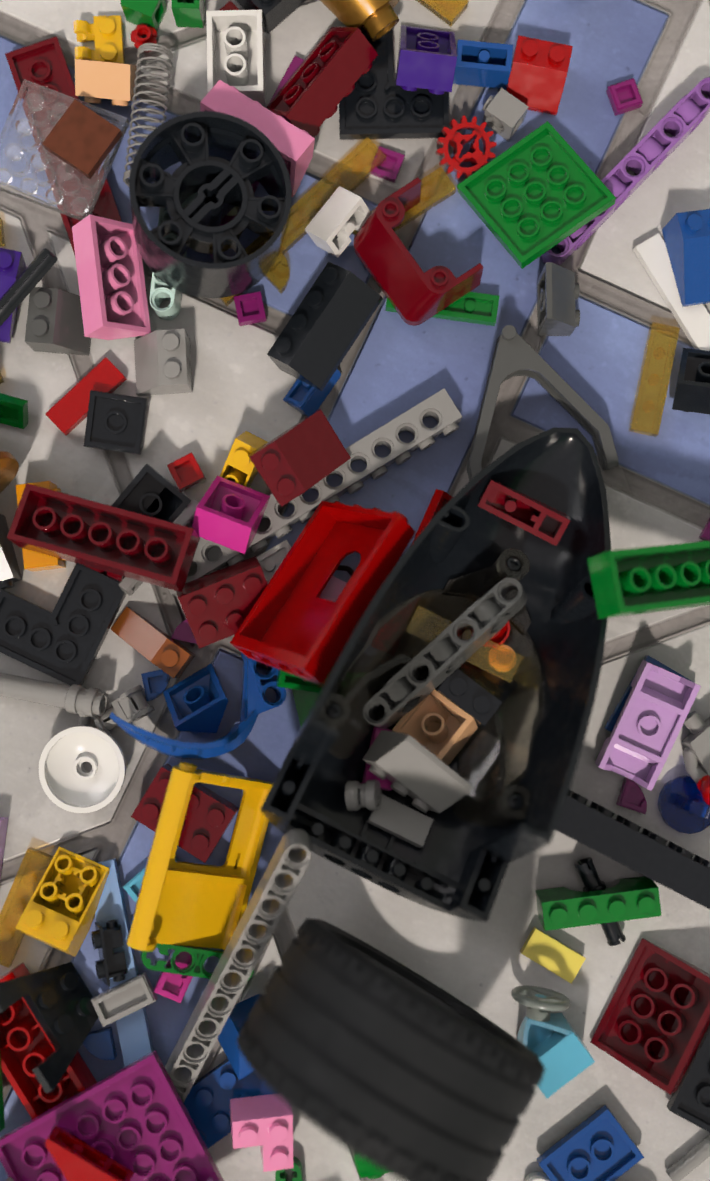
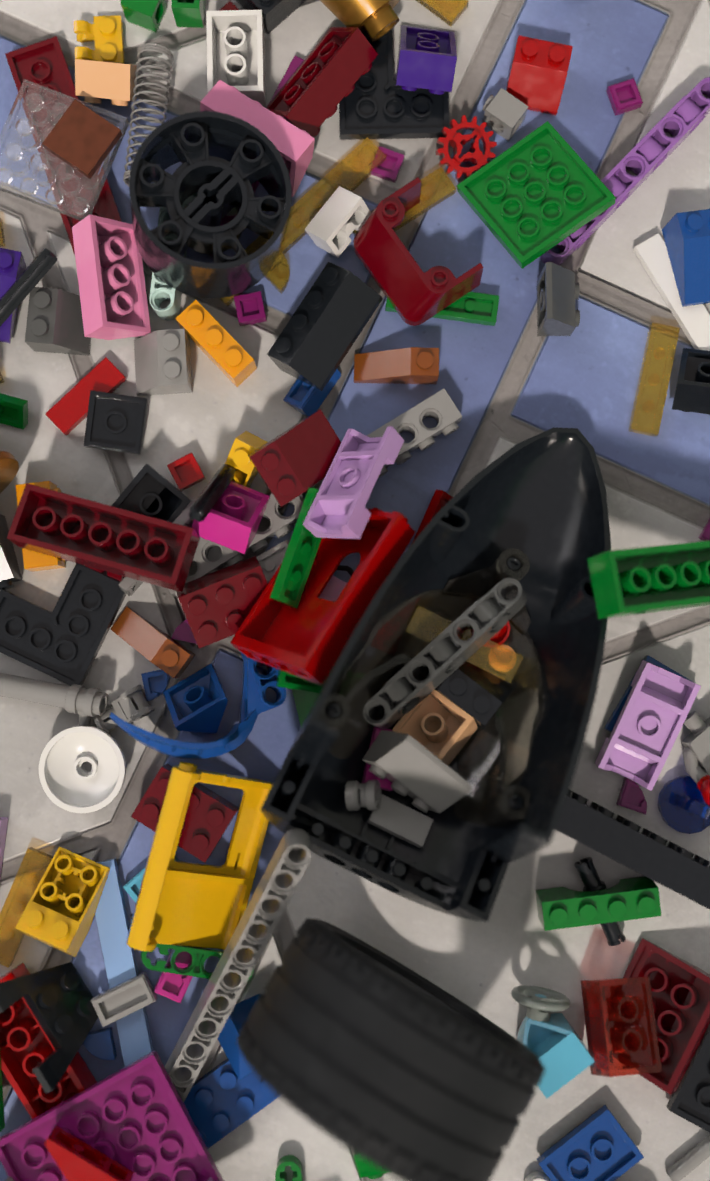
(110, 964): black hinge -> none
(143, 29): red plate -> none
(212, 493): none -> black axle
(216, 343): none -> light orange brick
(264, 1123): bright pink brick -> none
(297, 559): none -> green plate
(342, 497): none -> lavender piece
(398, 366): none -> dark orange slope
(483, 64): blue brick -> none
(517, 358): dark grey piece -> none
(524, 512): dark red slope -> none
(552, 954): light yellow tile -> none
(620, 1026): none -> clear red slope

